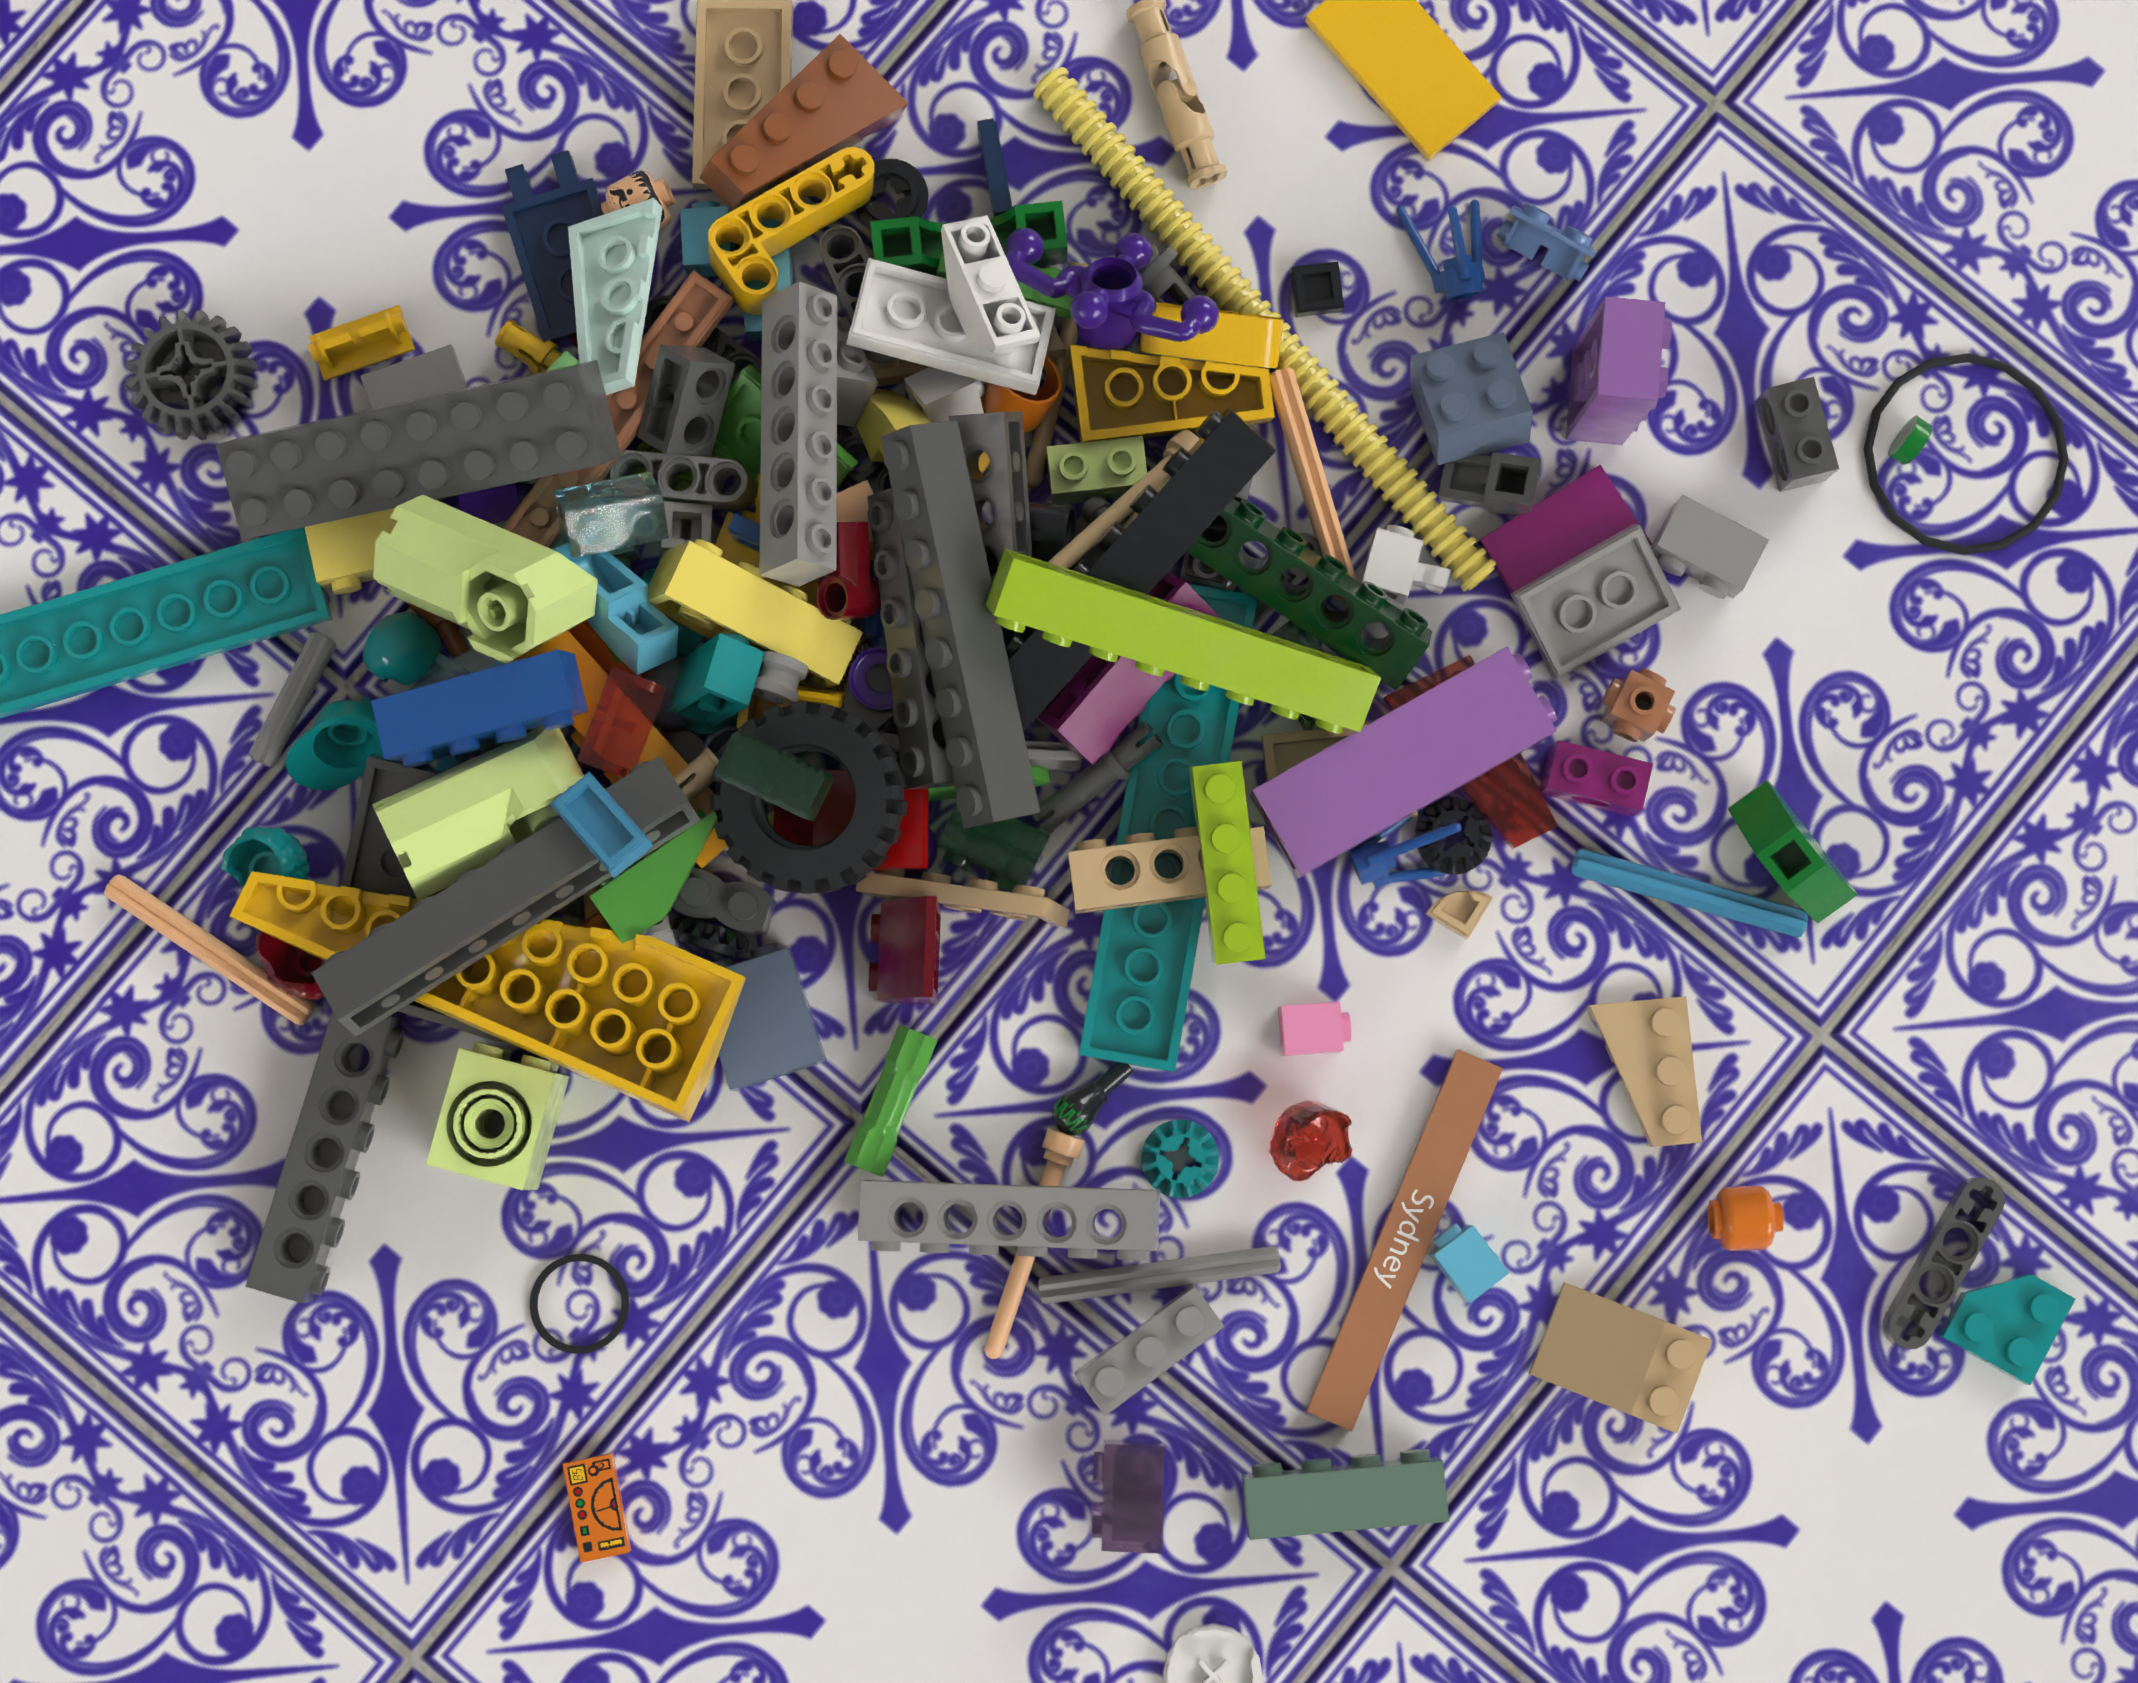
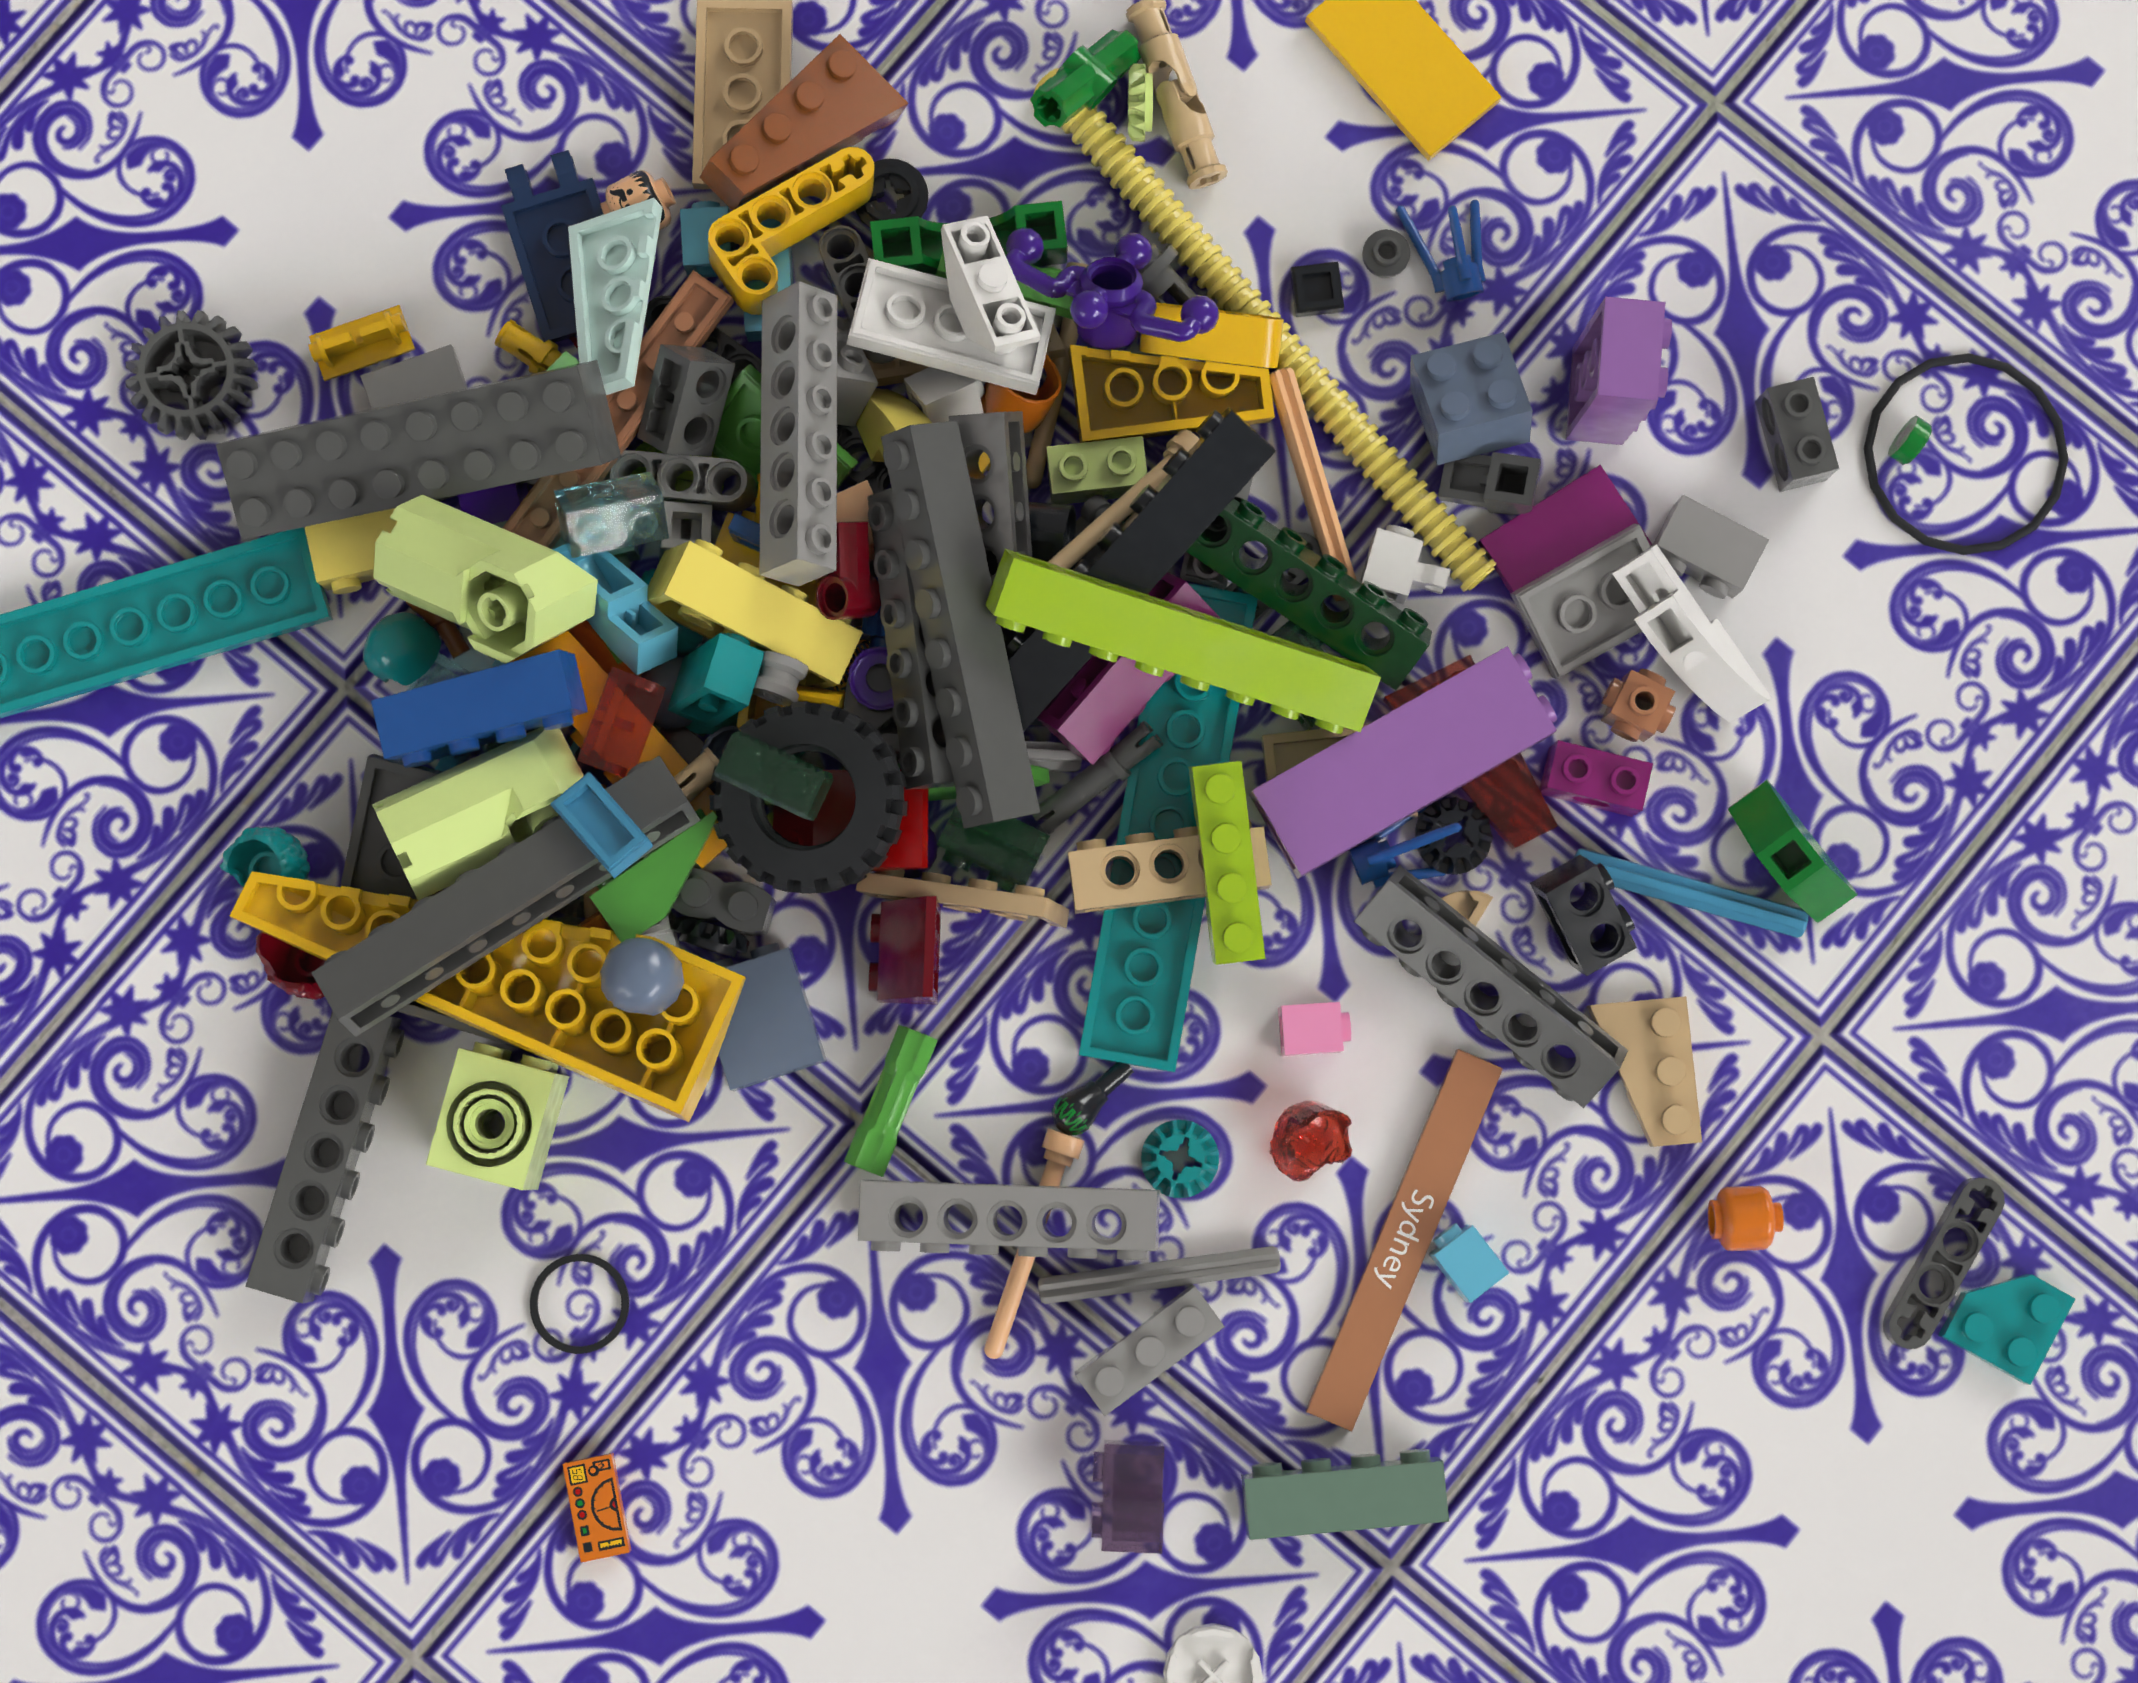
(206, 948): light nougat axle -> none
(292, 699): light grey axle -> none
(335, 746): teal piece -> none
(641, 976): none -> sand blue hair
(994, 166): dark blue tile -> none
(1085, 78): none -> green piece
(1139, 102): none -> yellowish green gear
(1386, 267): none -> dark grey plate
(1485, 961): none -> dark grey brick
(1564, 247): medium blue hinge -> none
(1577, 919): none -> black brick
(1620, 1357): tan slope -> none
(1686, 638): none -> white slope

